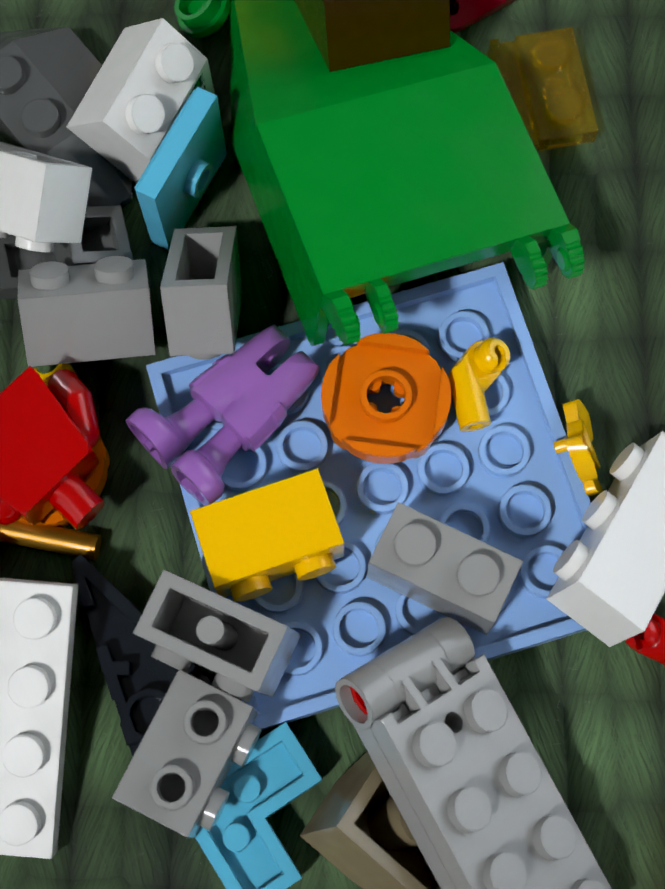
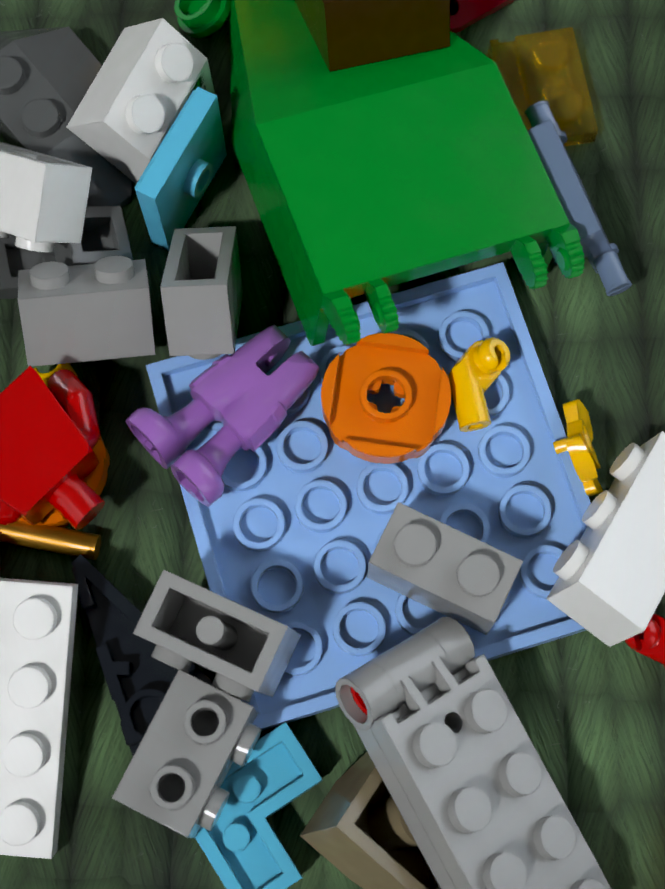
(269, 536): yellow brick -> none
(573, 197): none -> sand blue plate

